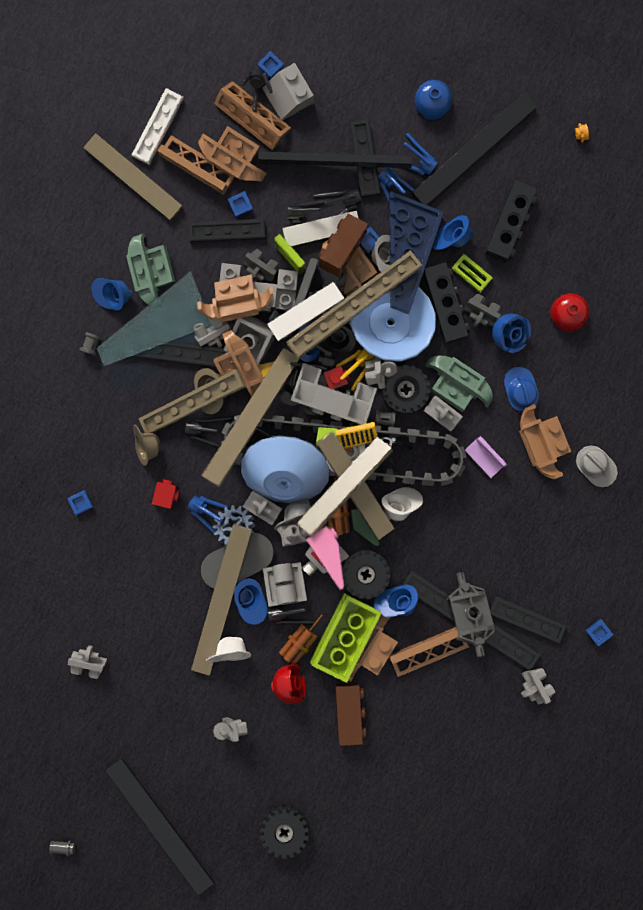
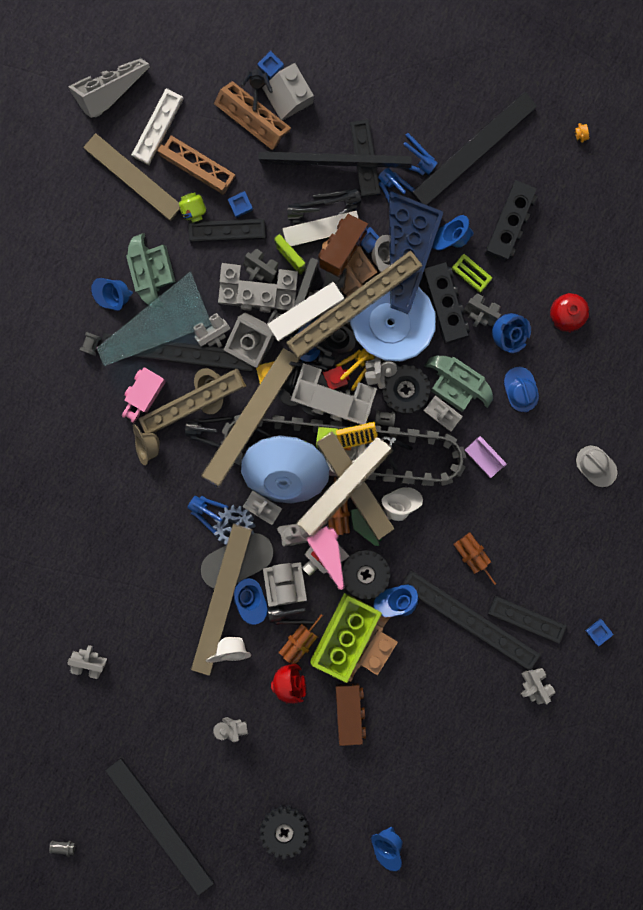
(80, 502): blue tile -> none
(100, 93): none -> light grey wedge
(142, 393): none -> bright pink brick
(165, 494): red brick -> none
(192, 207): none -> lime head
(233, 154): medium nougat plate -> none
(236, 299): medium nougat plate -> none
(239, 358): medium nougat plate -> none
(294, 513): light grey piece -> none
(387, 849): none -> blue piece
(423, 646): medium nougat fence -> none
(433, 99): blue cylinder -> none
(471, 629): dark grey plate -> none
(473, 554): none -> dark orange piece
(543, 442): medium nougat plate -> none

